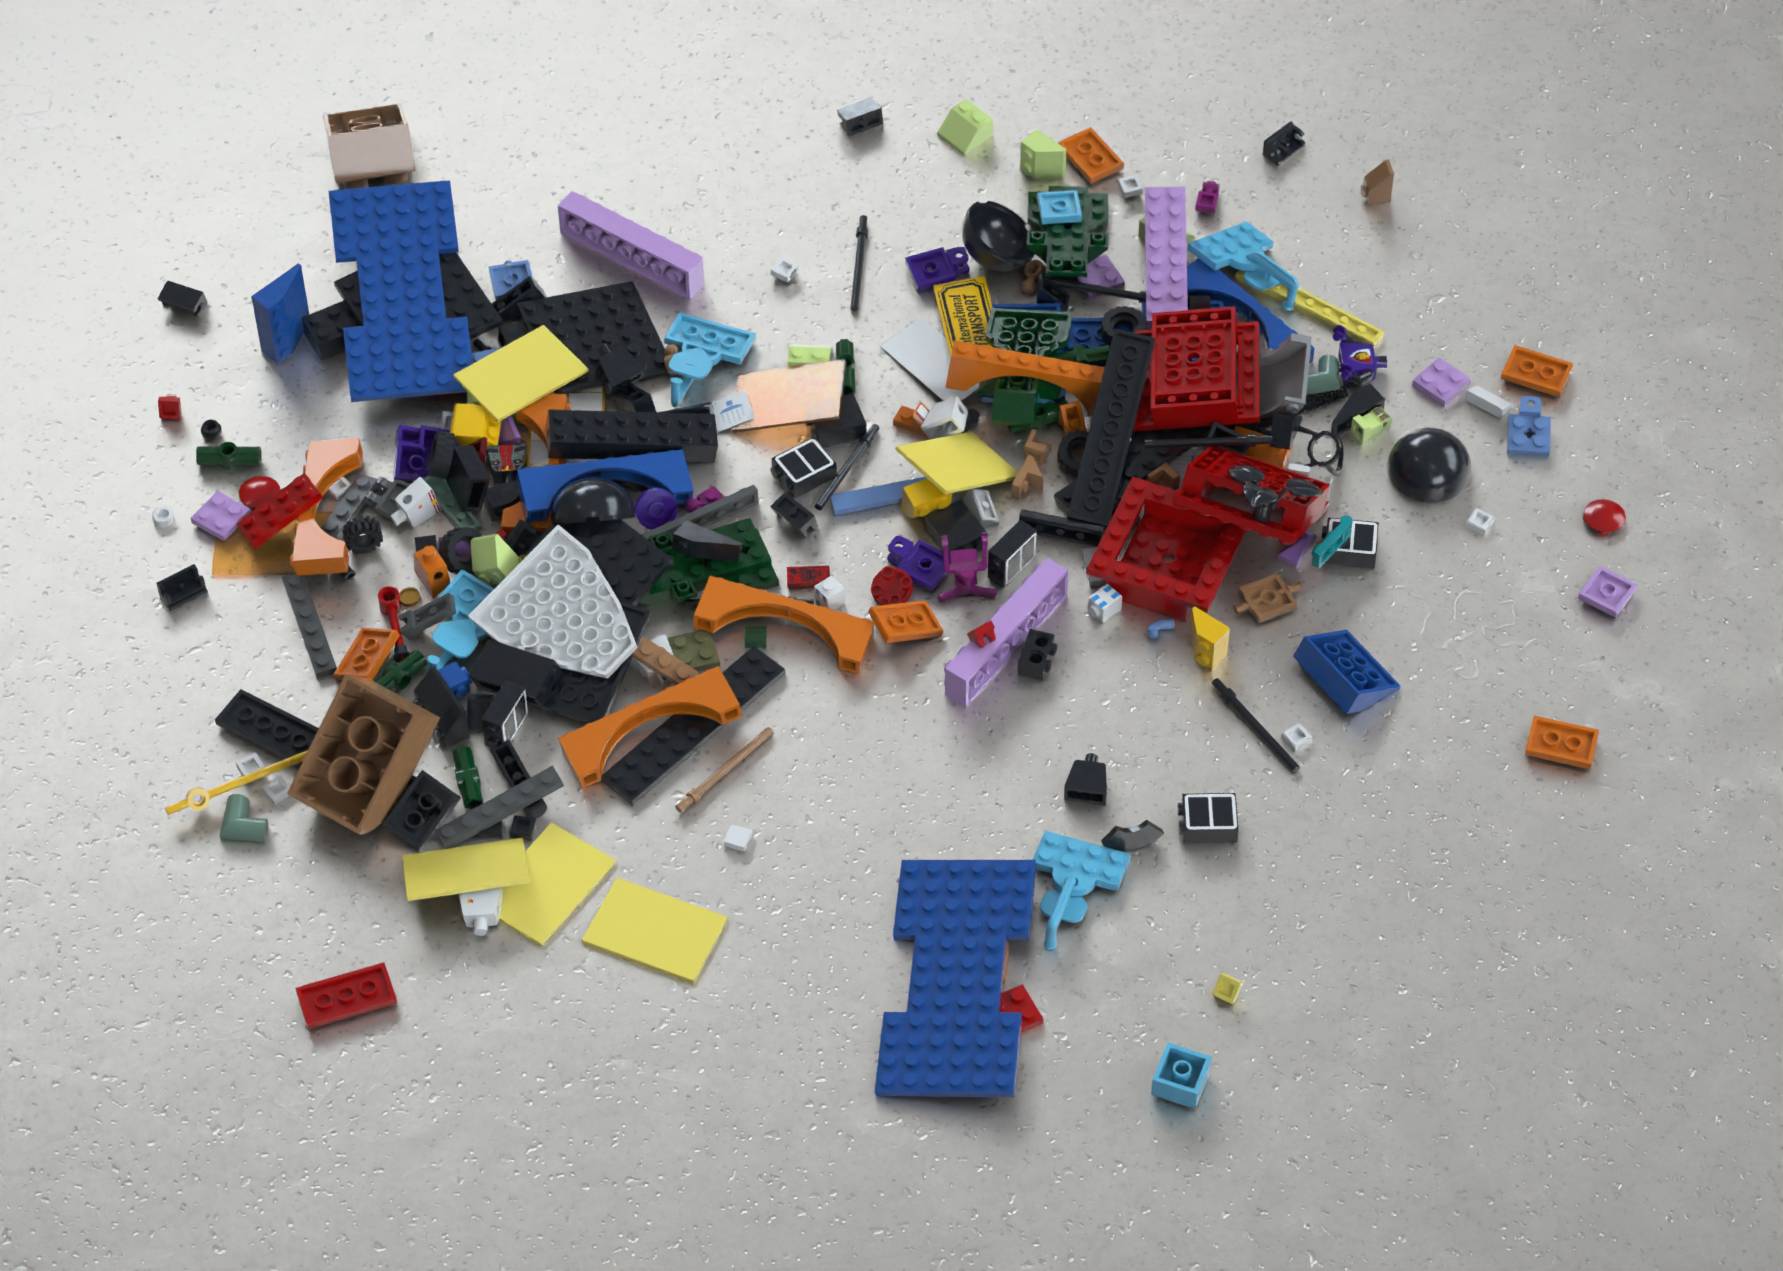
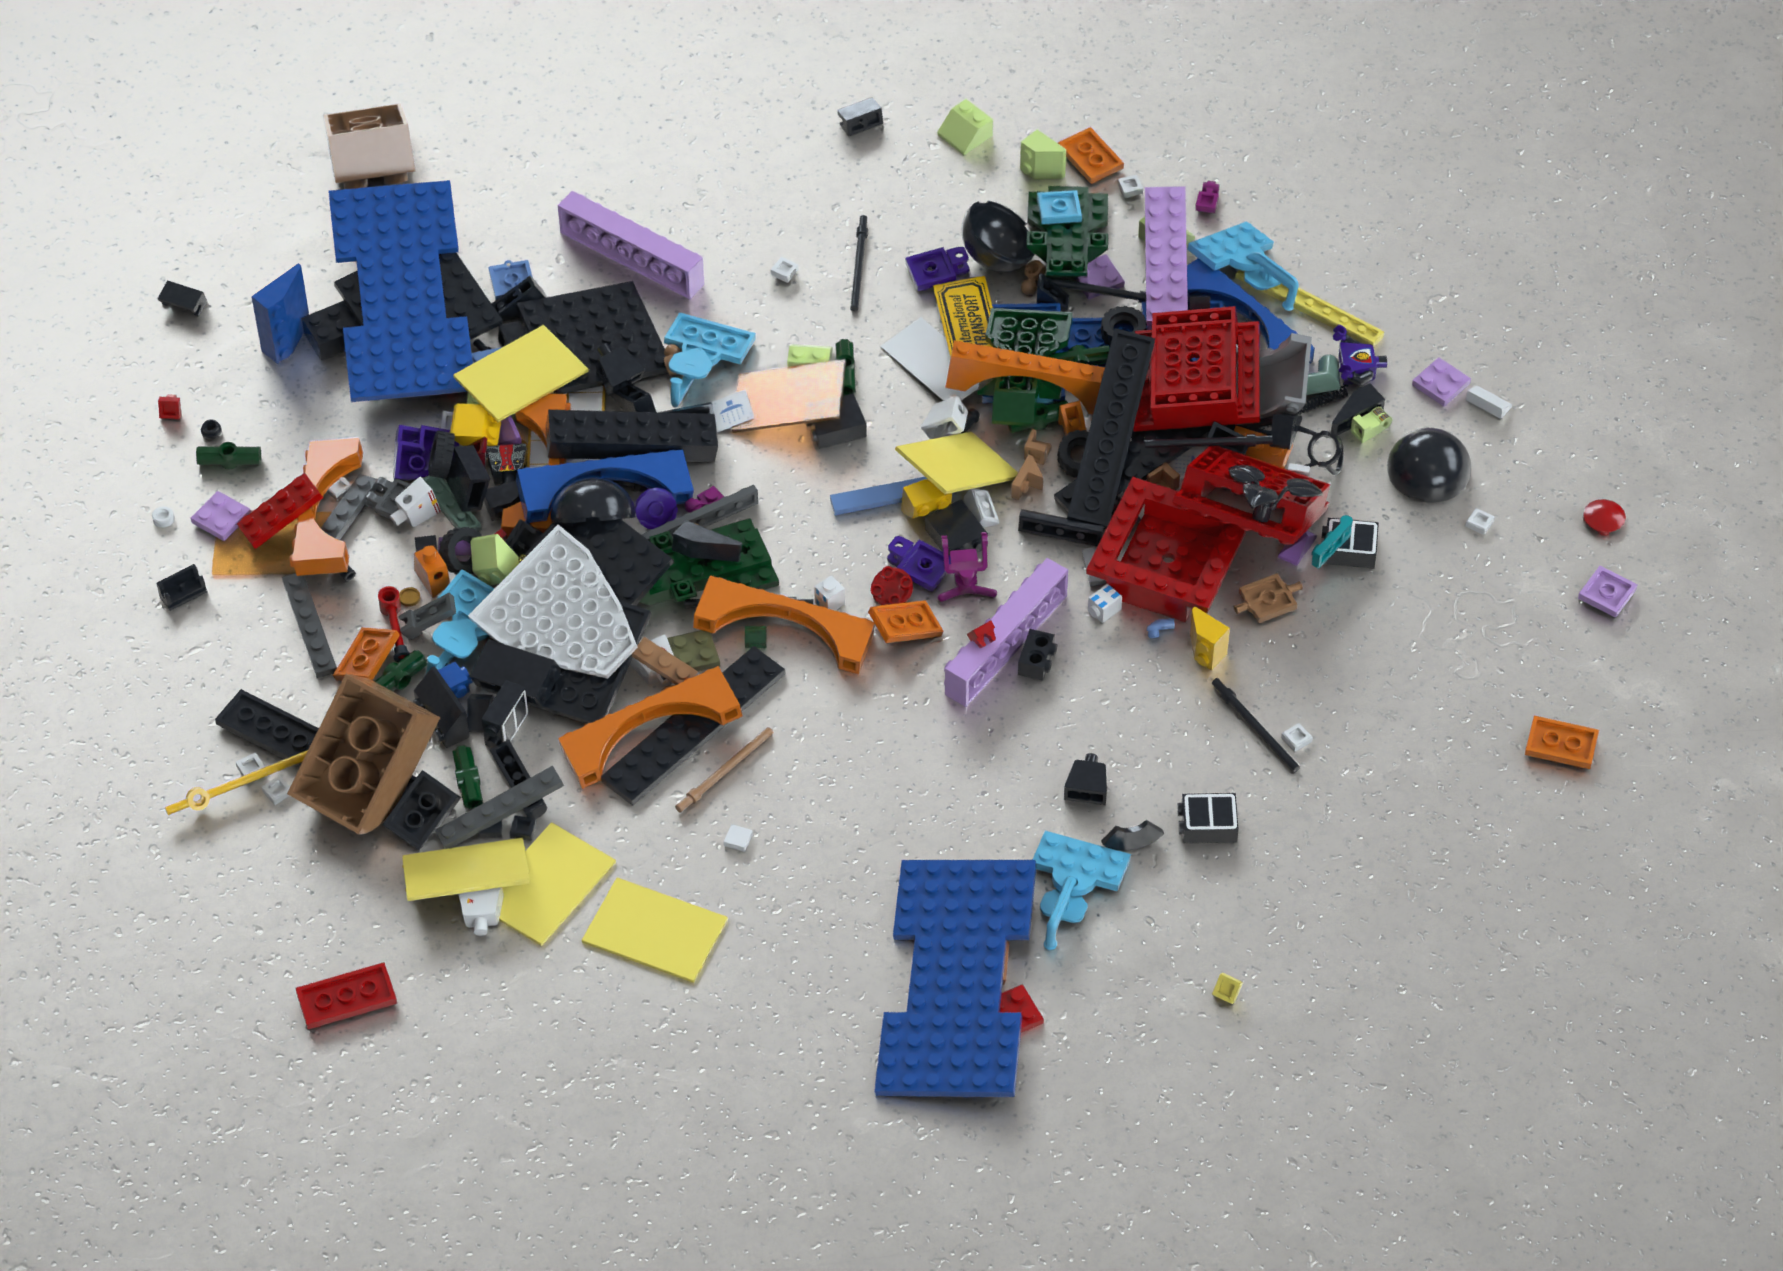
(237, 825): sand green brick -> none
(257, 490): red dish -> none
(361, 543): black tyre -> none
(794, 513): black hinge -> none
(803, 467): black brick -> none
(806, 576): red tile -> none
(864, 442): black bar -> none
(911, 419): orange slope -> none
(1012, 553): black brick -> none
(1181, 1075): medium azure brick -> none
(1283, 143): black hinge -> none
(1345, 670): blue slope -> none
(1378, 184): medium nougat slope -> none
(1530, 421): medium blue plate -> none
(1537, 371): orange plate -> none

